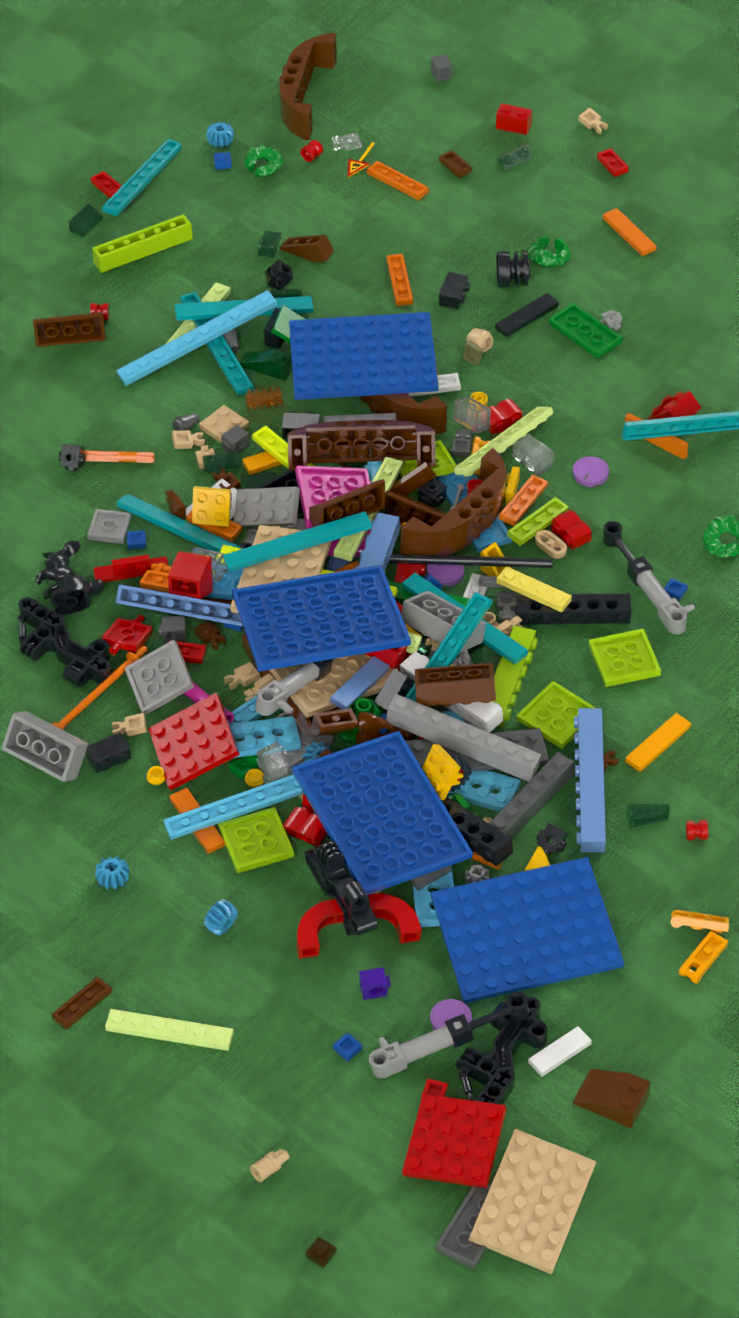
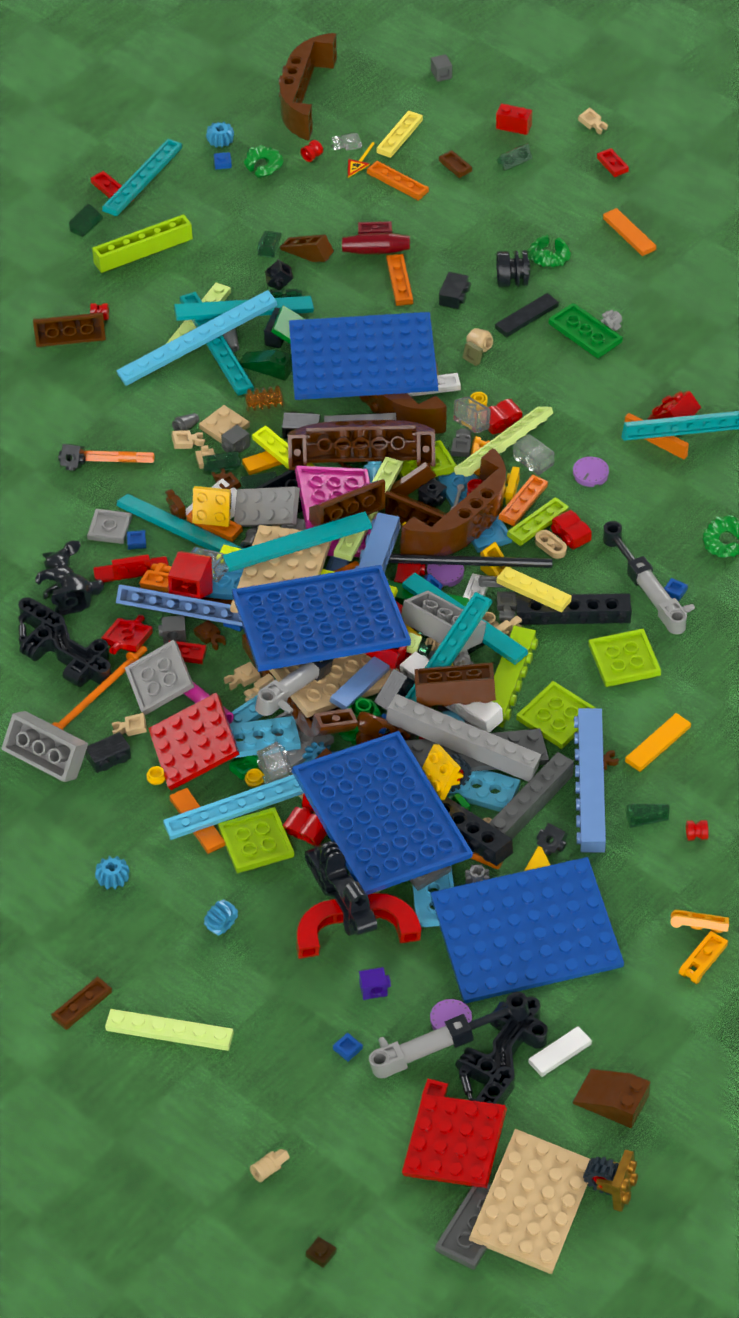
(375, 239): none -> dark red plate
(399, 134): none -> light yellow plate
(613, 1177): none -> pearl gold plate

